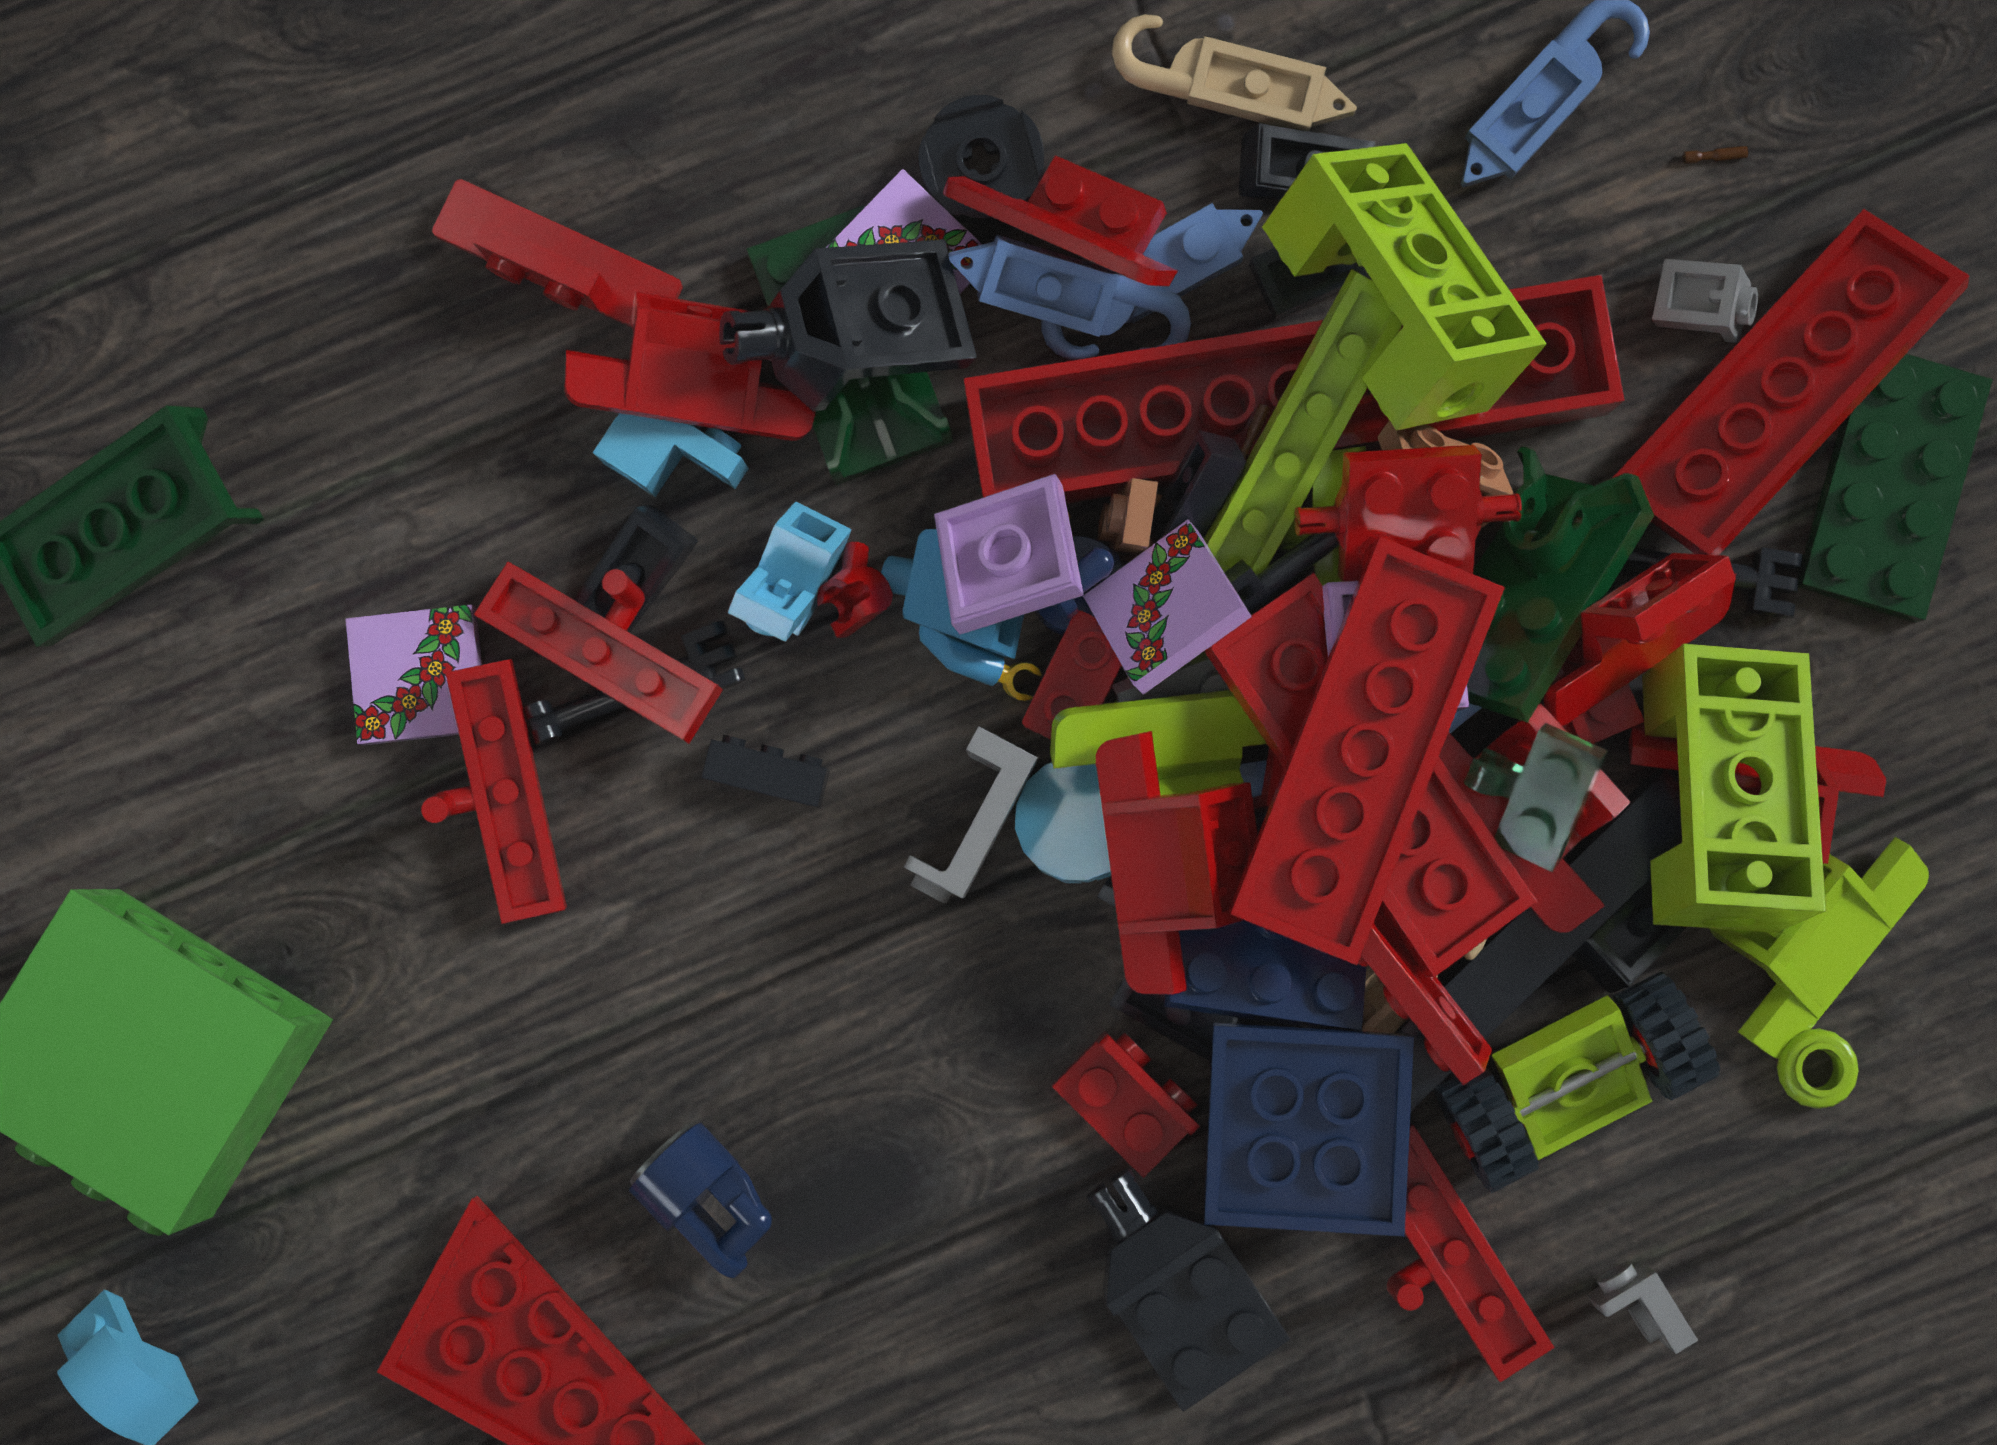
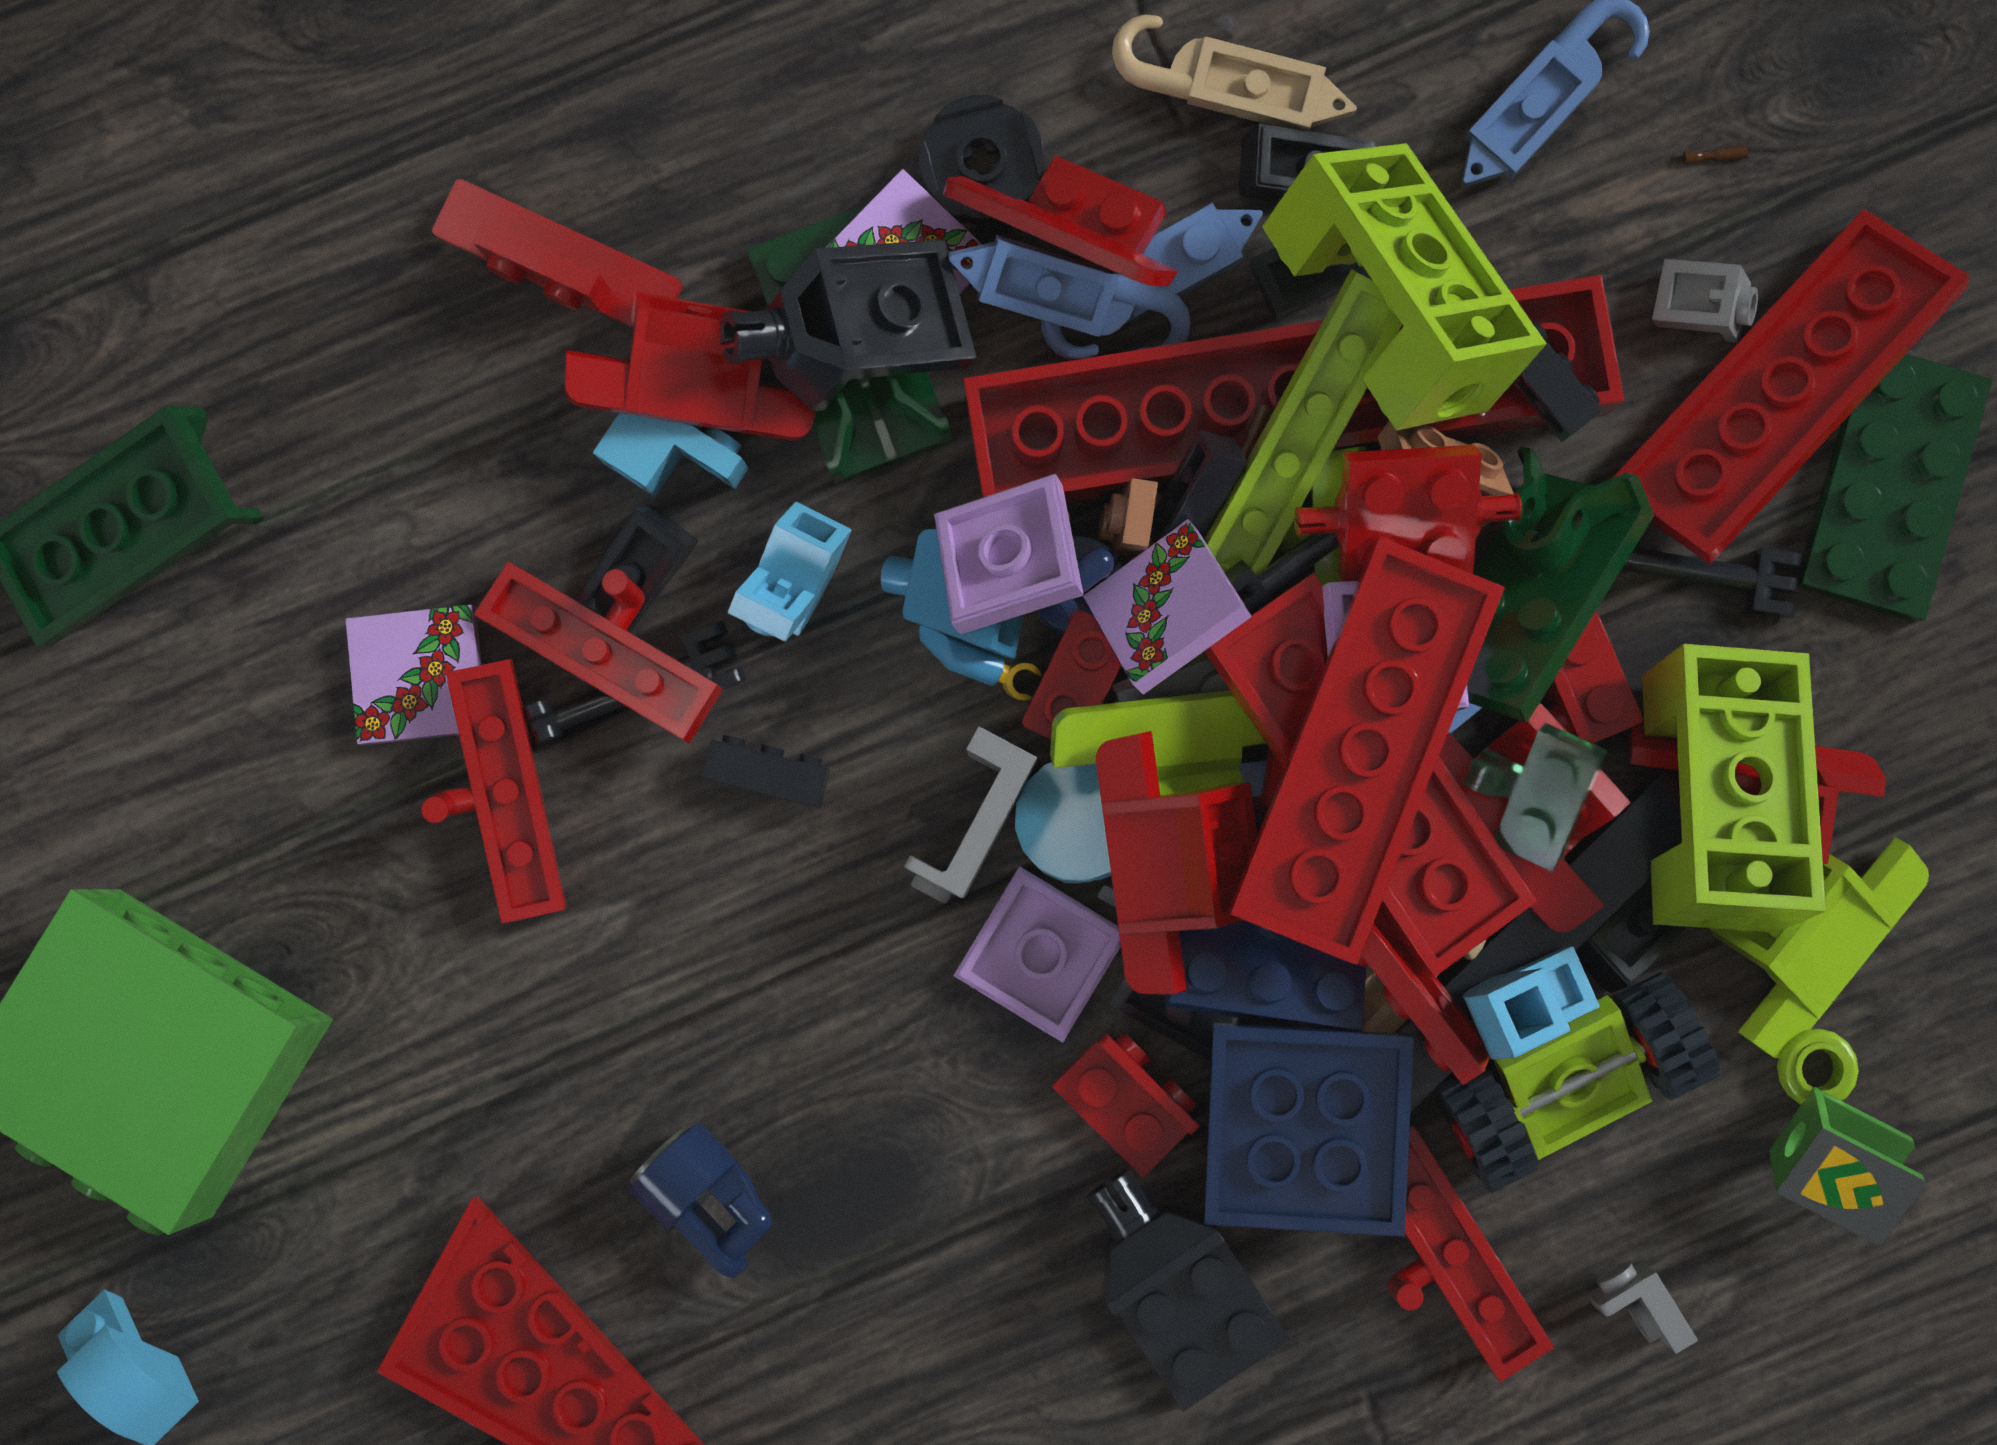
(856, 591): red piece -> none
(1040, 954): none -> lavender tile
(1530, 1003): none -> medium azure brick
(1557, 392): none -> black piece
(1643, 626): red plate -> none
(1845, 1167): none -> piece

